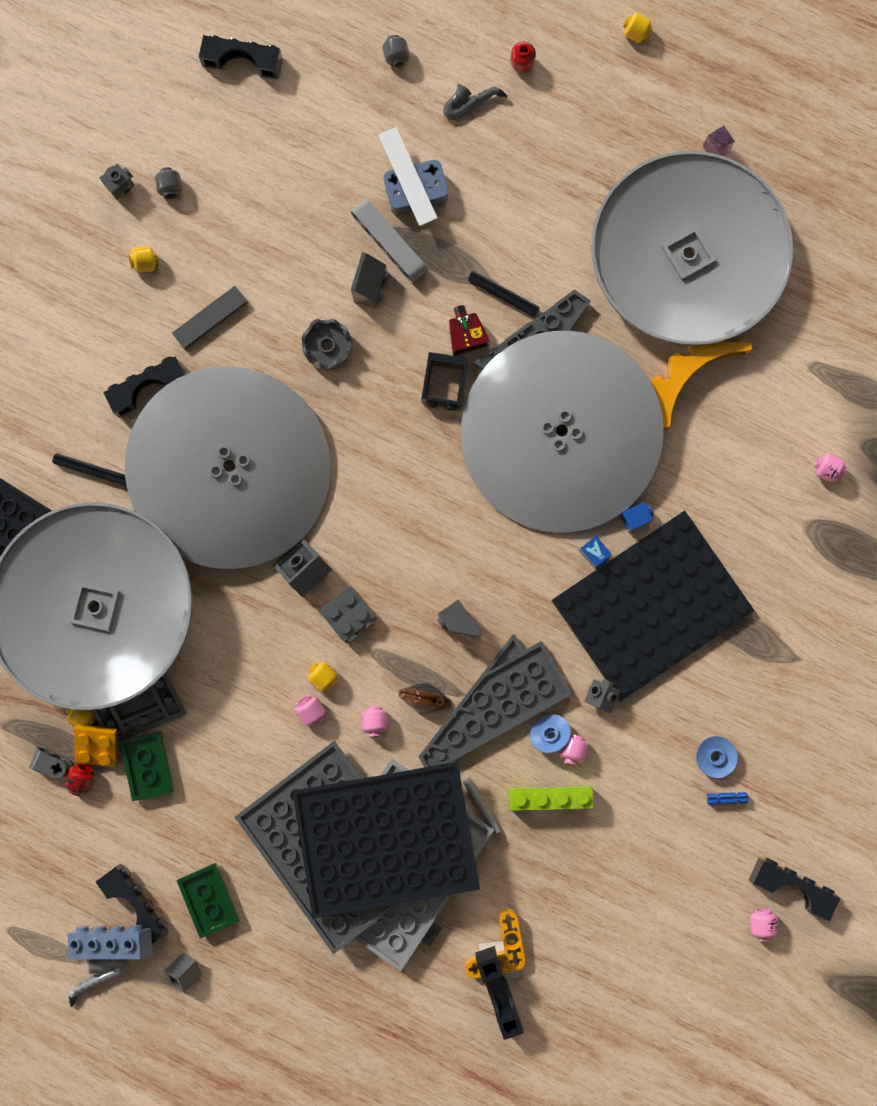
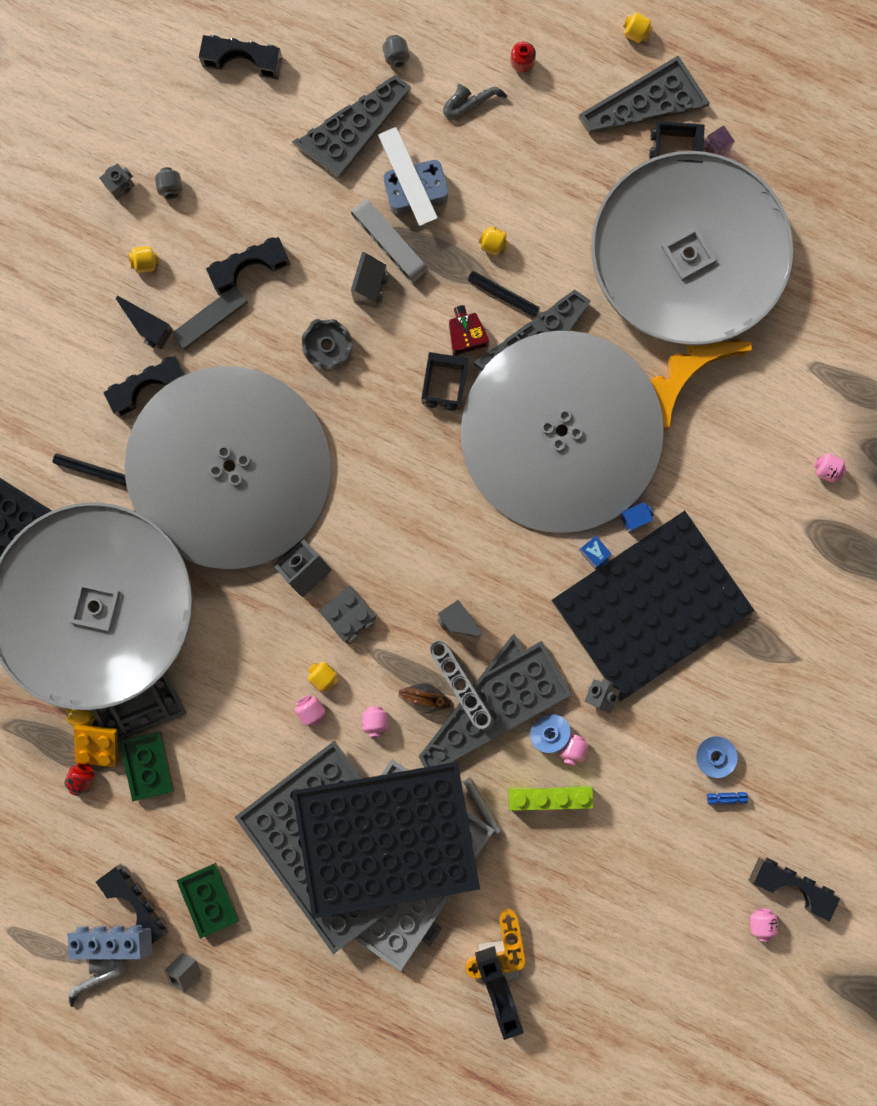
(47, 762): dark grey piece -> none
(150, 328): none -> black slope
(269, 254): none -> black arch
(348, 131): none -> dark grey wing
(453, 679): none -> light grey beam
(493, 240): none -> yellow head
(655, 95): none -> dark grey wing
(677, 129): none -> black window

